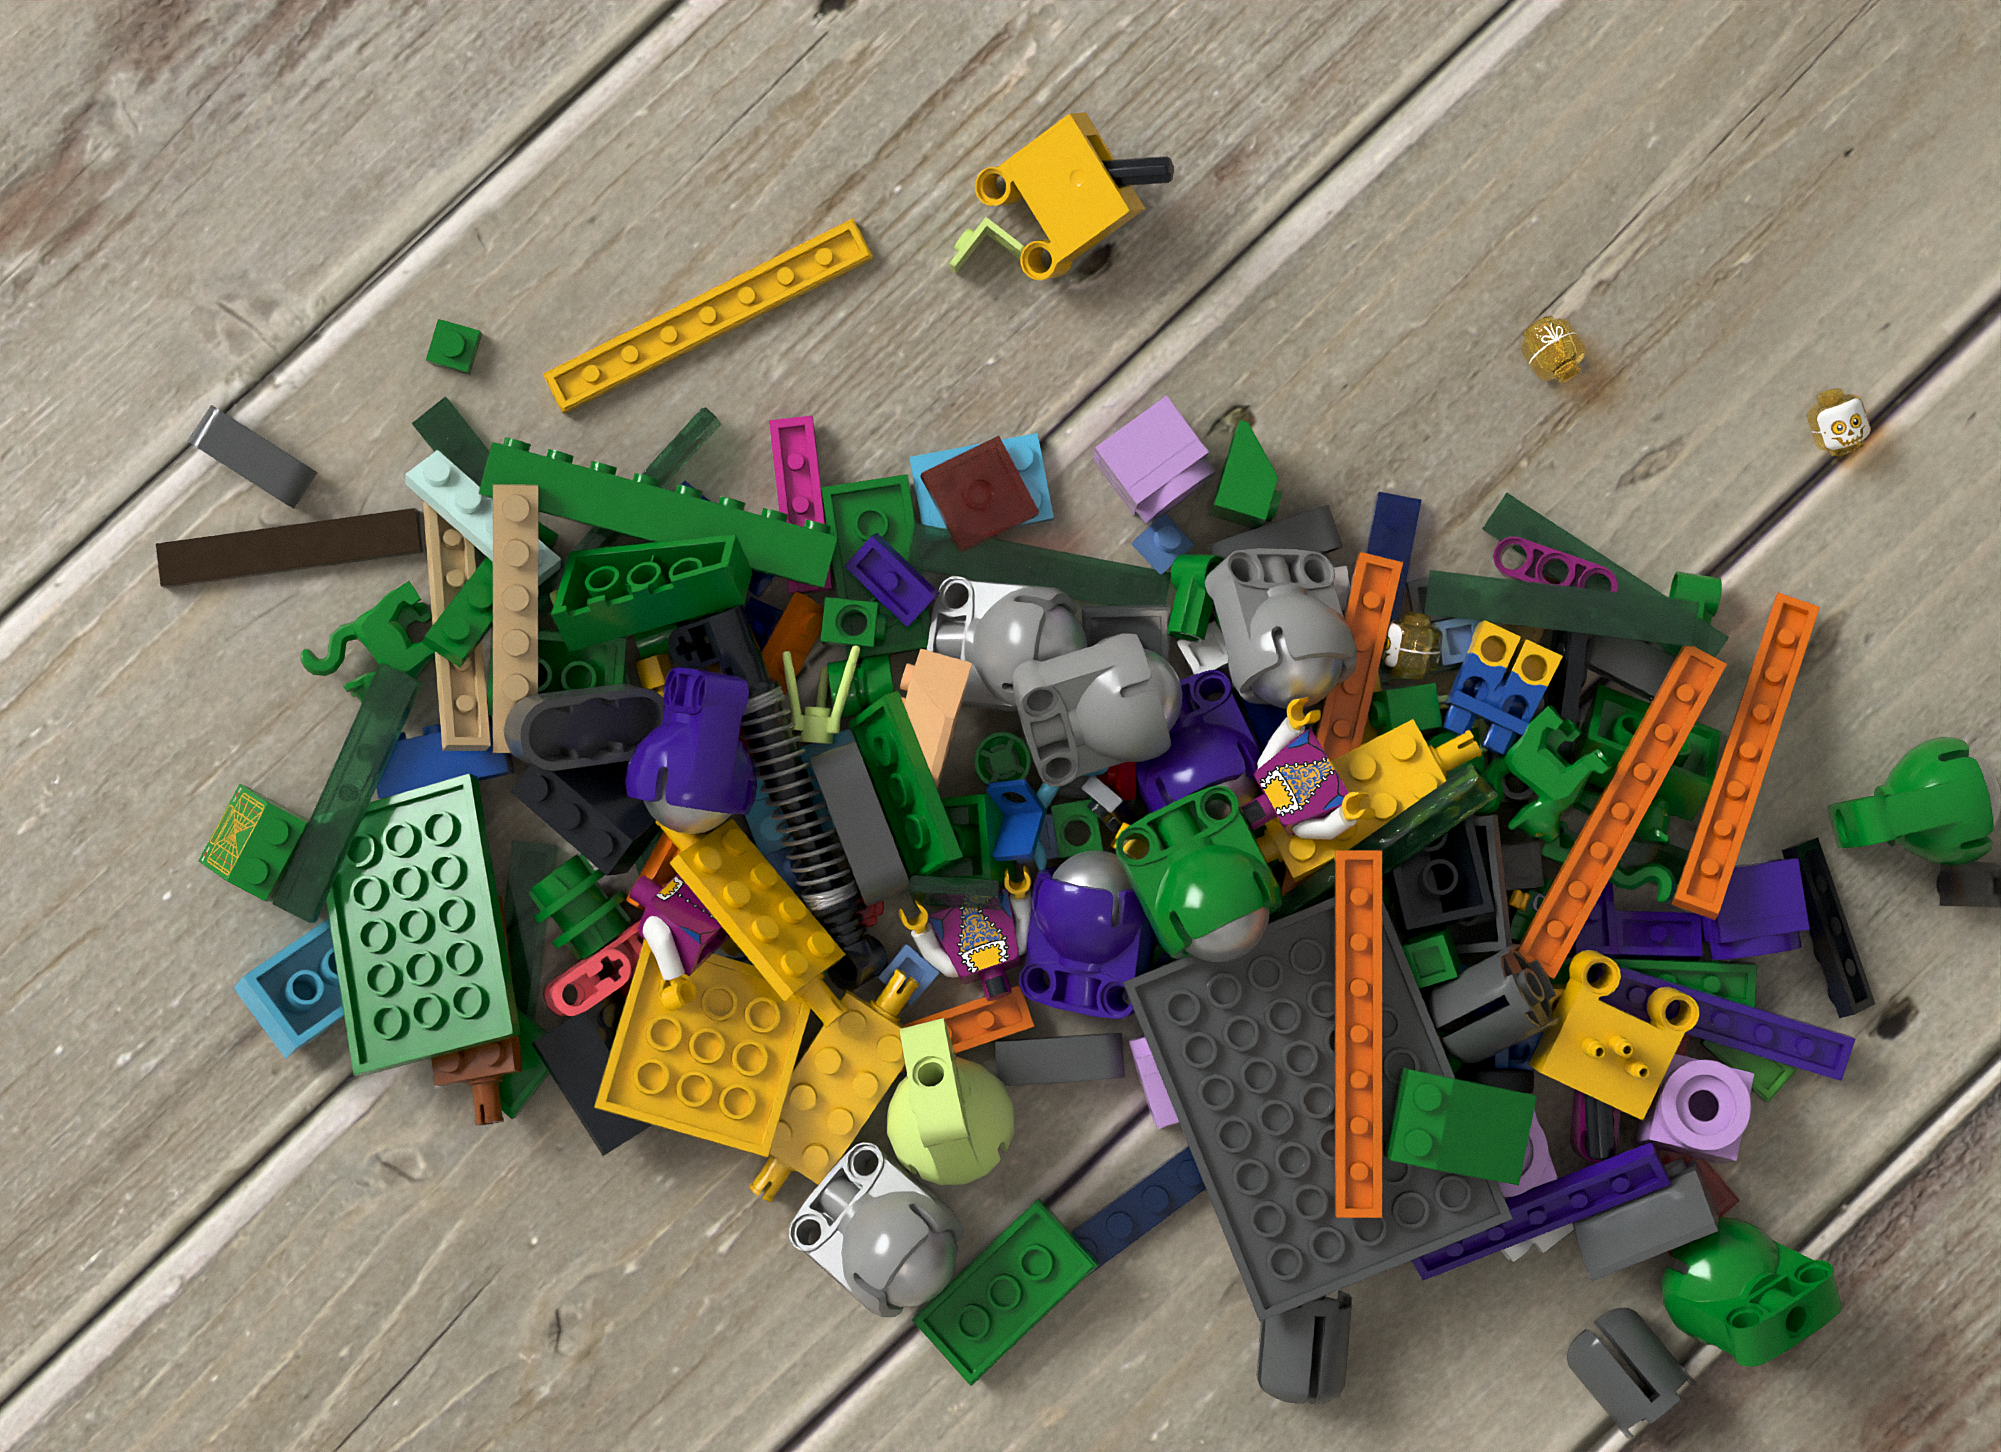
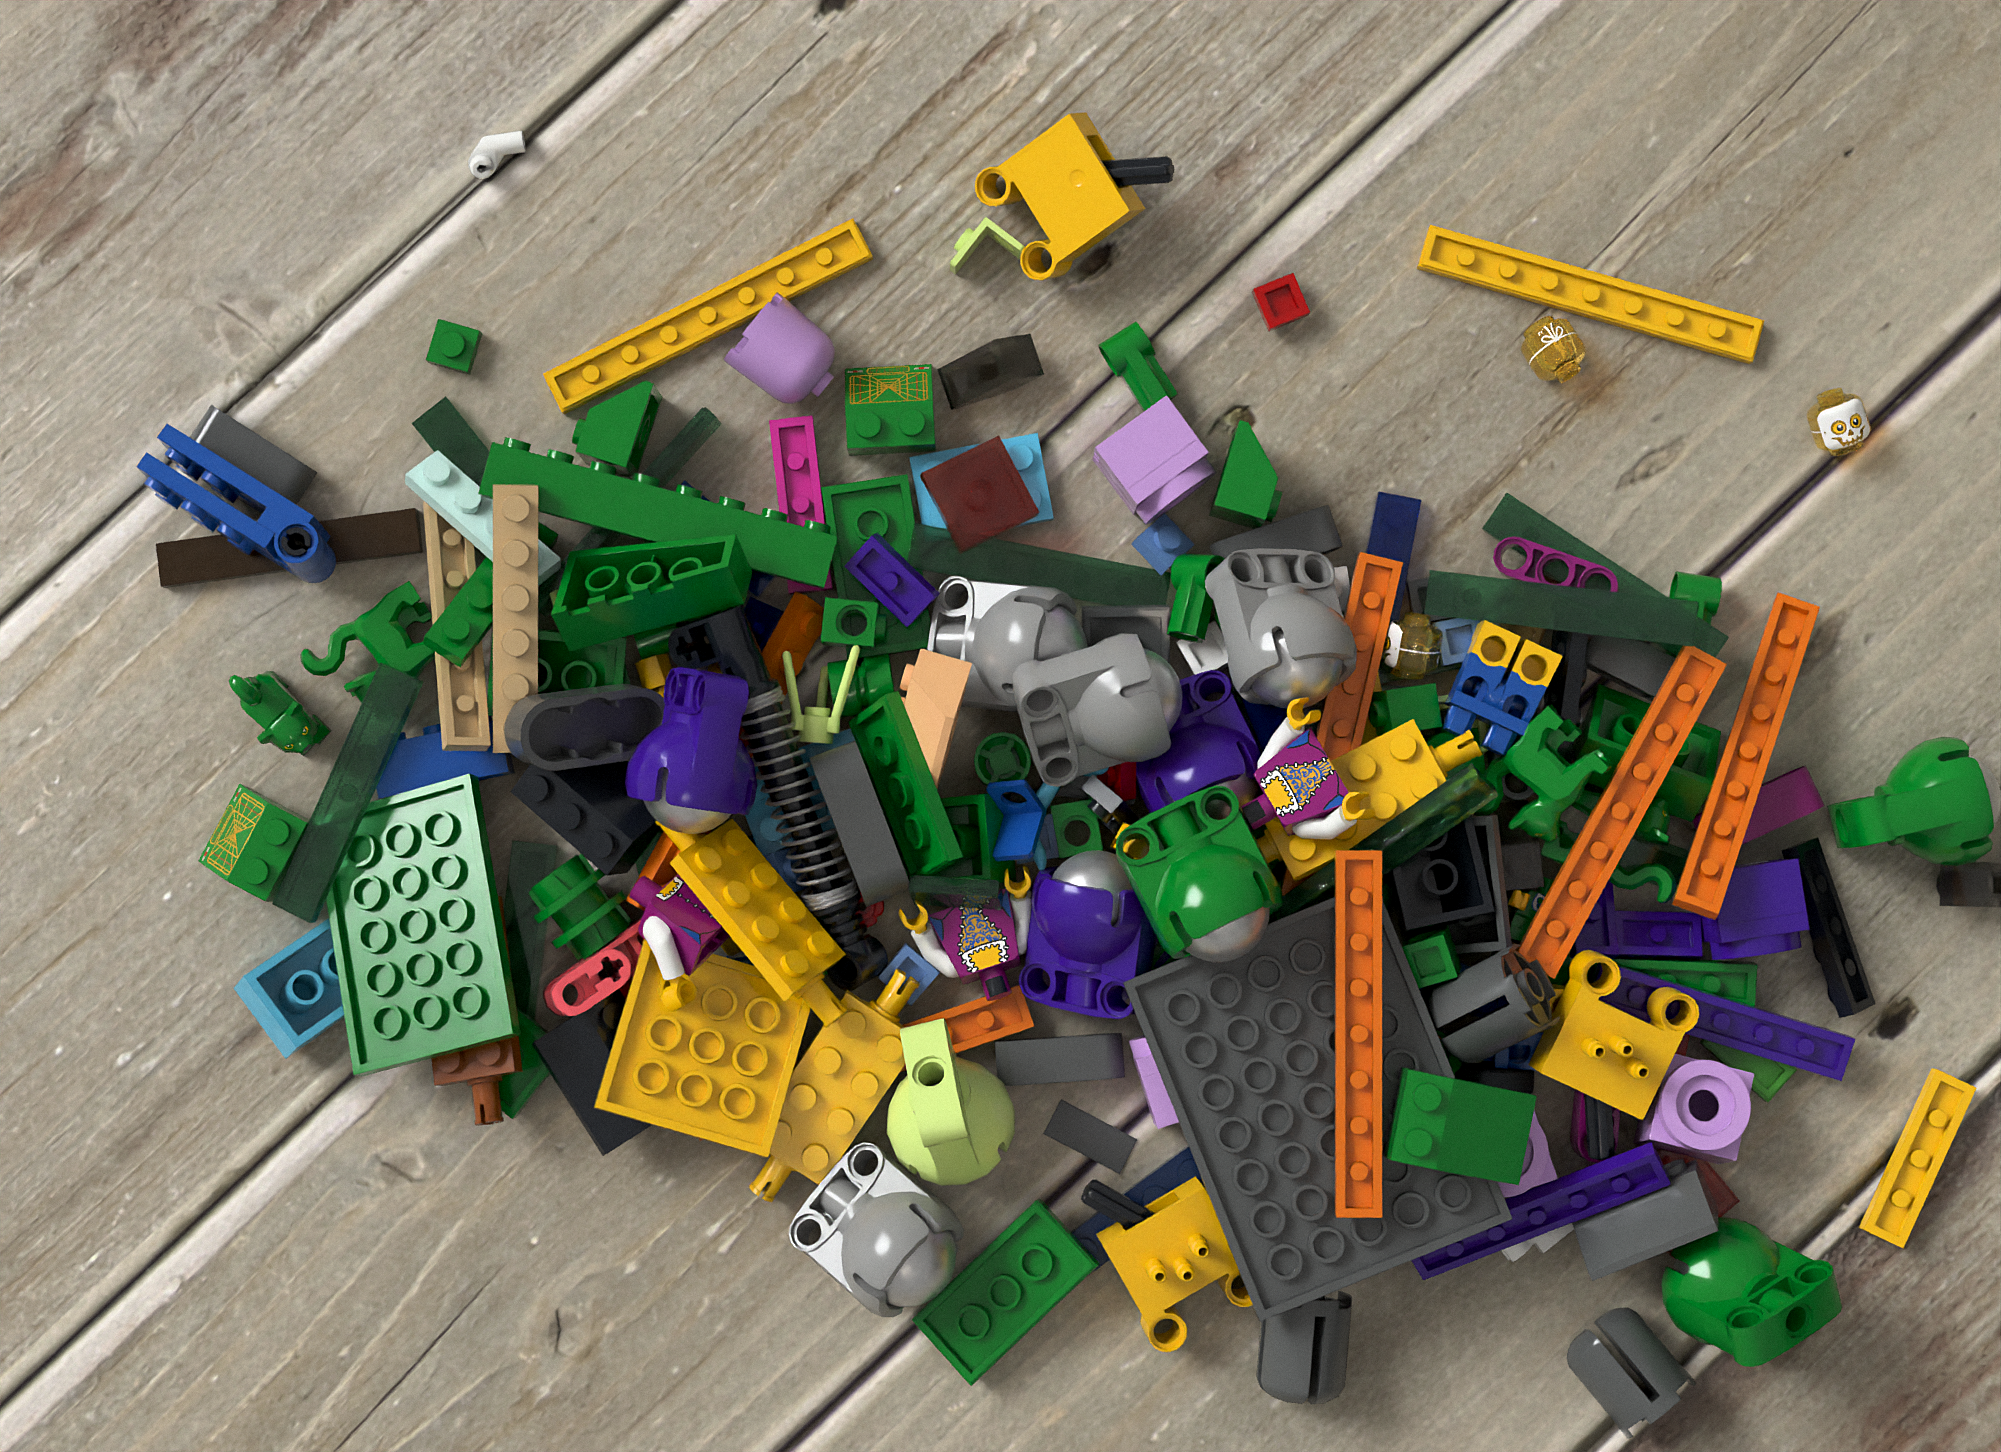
(279, 713): none -> green animal
(282, 532): none -> blue hinge
(491, 151): none -> white arm
(619, 429): none -> green slope
(784, 353): none -> lavender cylinder
(889, 410): none -> green slope
(990, 370): none -> clear smoke slope
(1090, 1136): none -> dark grey sticker
(1133, 359): none -> green piece
(1166, 1253): none -> yellow piece
(1280, 302): none -> red plate
(1590, 294): none -> yellow tile
(1780, 803): none -> magenta beam
(1917, 1157): none -> yellow plate

